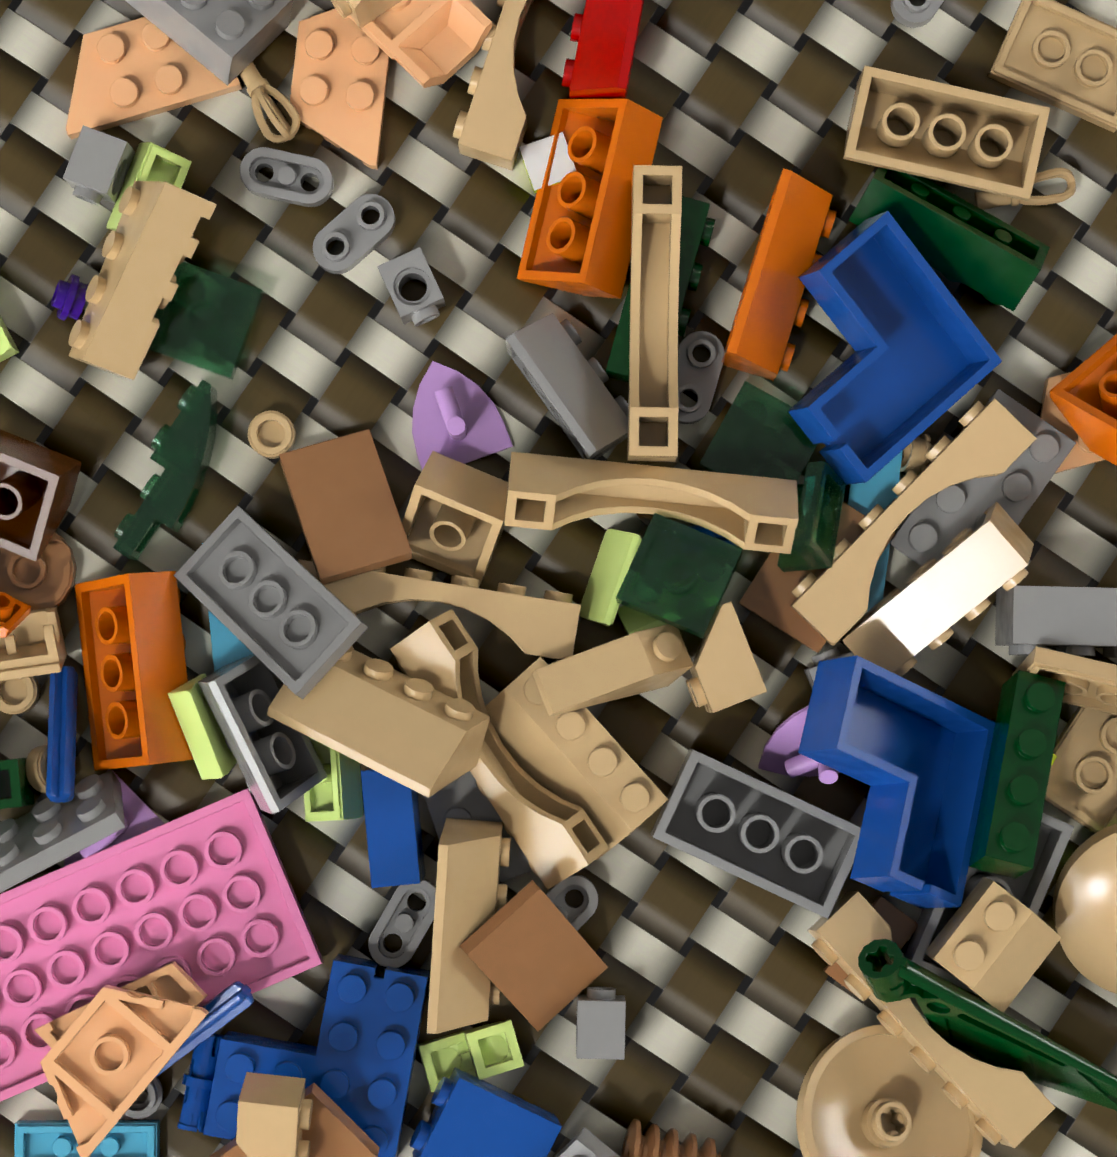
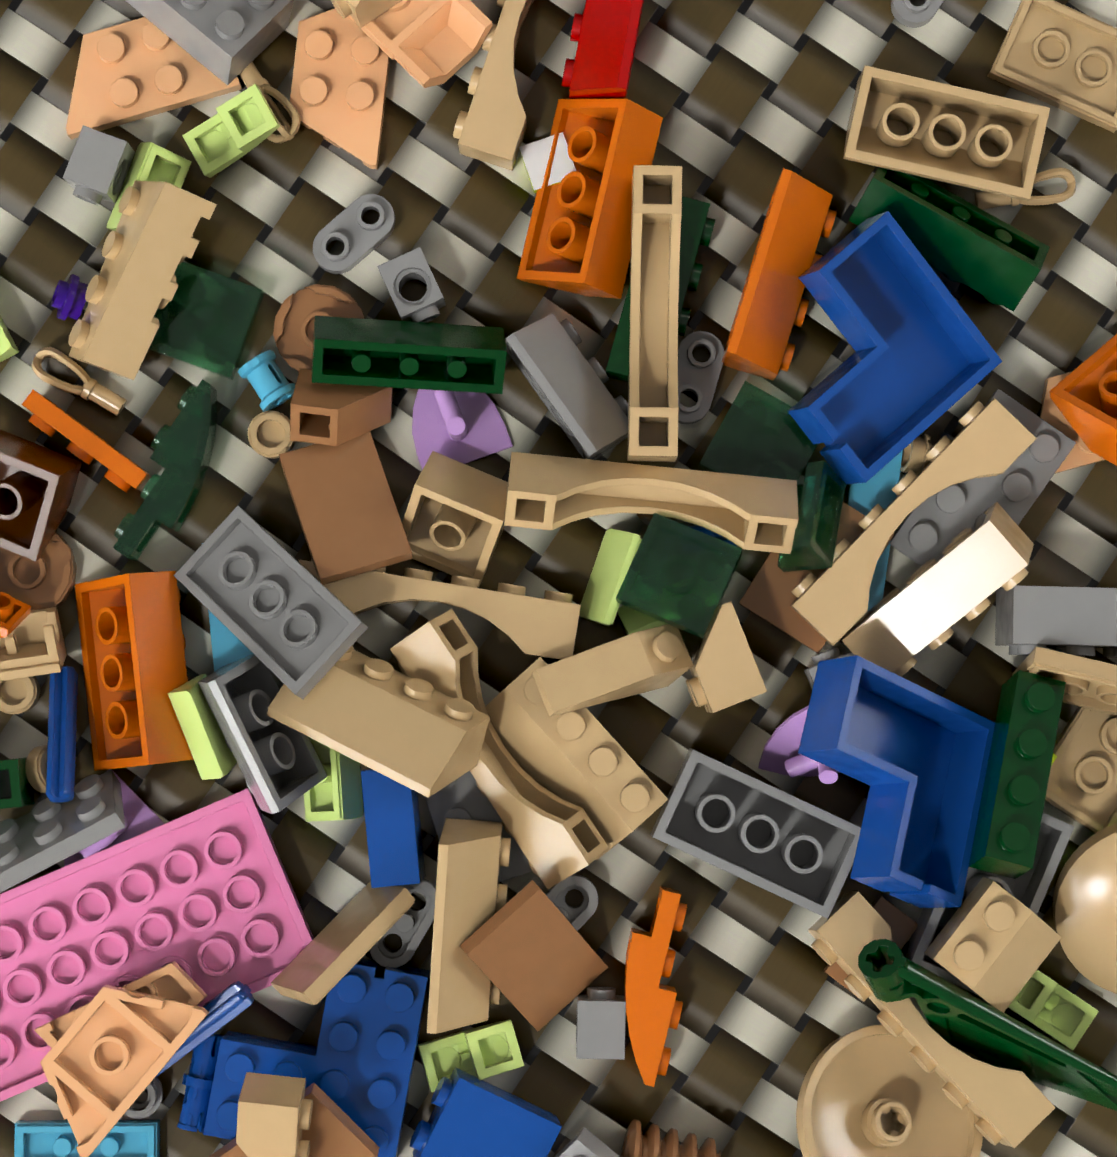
(85, 443): none -> orange plate
(91, 388): none -> tan piece
(232, 132): none -> yellowish green slope
(267, 380): none -> medium azure bush
(288, 177): light grey plate -> none
(296, 317): none -> medium nougat tile
(336, 411): none -> medium nougat slope
(343, 943): none -> tan tile
(408, 355): none -> dark green brick
(649, 1004): none -> orange slope
(1054, 1009): none -> yellowish green slope

